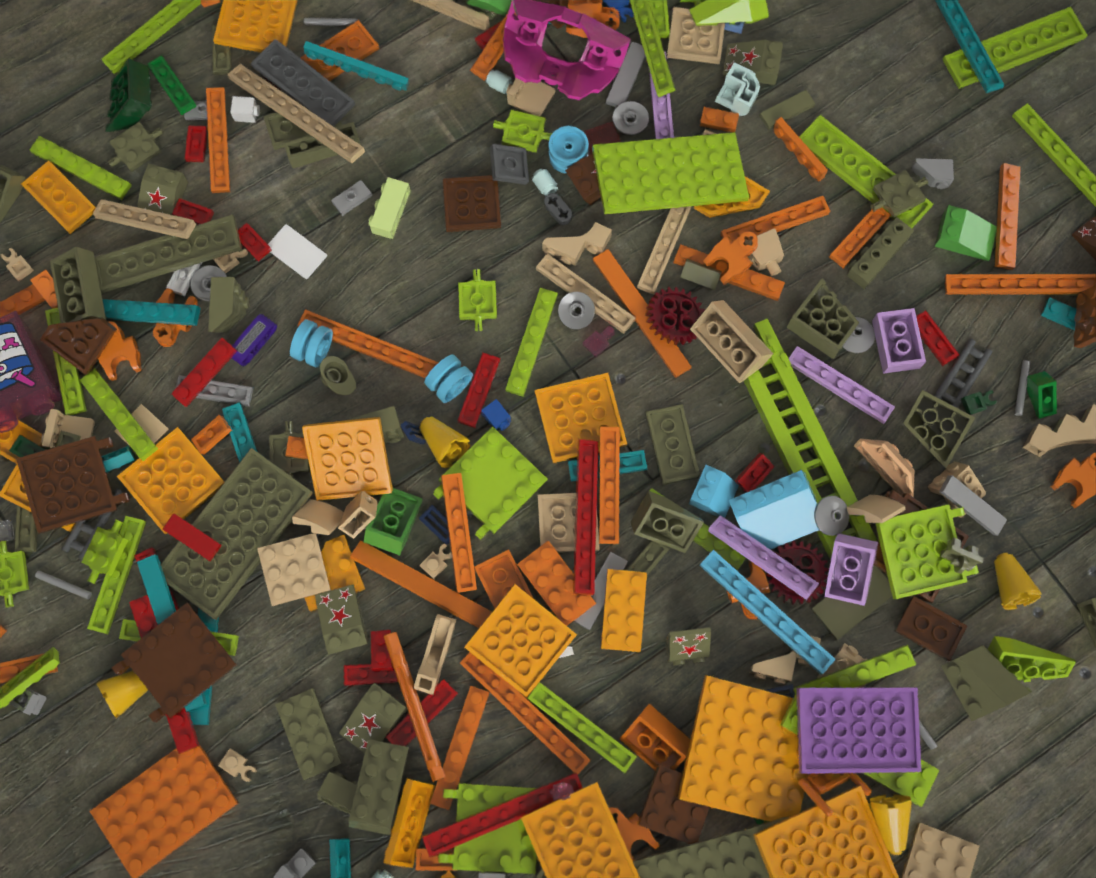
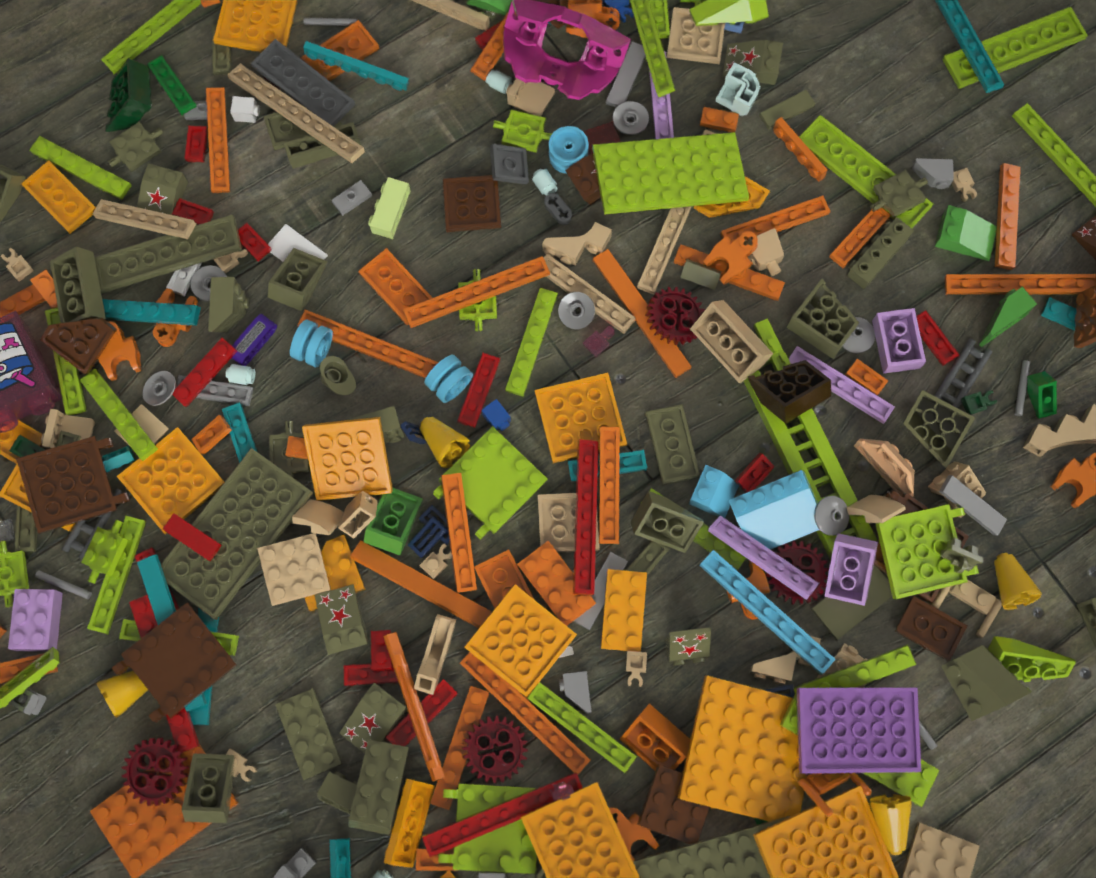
(35, 620): none -> lavender brick
(157, 752): none -> dark red gear
(159, 388): none -> light grey dish
(208, 788): none -> olive slope
(240, 374): none -> light aqua brick
(296, 279): none -> olive slope
(393, 283): none -> orange plate
(438, 525): none -> dark blue tile
(476, 292): none -> orange plate
(499, 767): none -> dark red gear
(576, 689): none -> light grey slope
(636, 664): none -> tan plate
(792, 389): none -> dark brown wedge
(866, 377): none -> orange plate
(963, 183): none -> tan plate
(974, 597): none -> tan plate
(1012, 309): none -> bright green slope

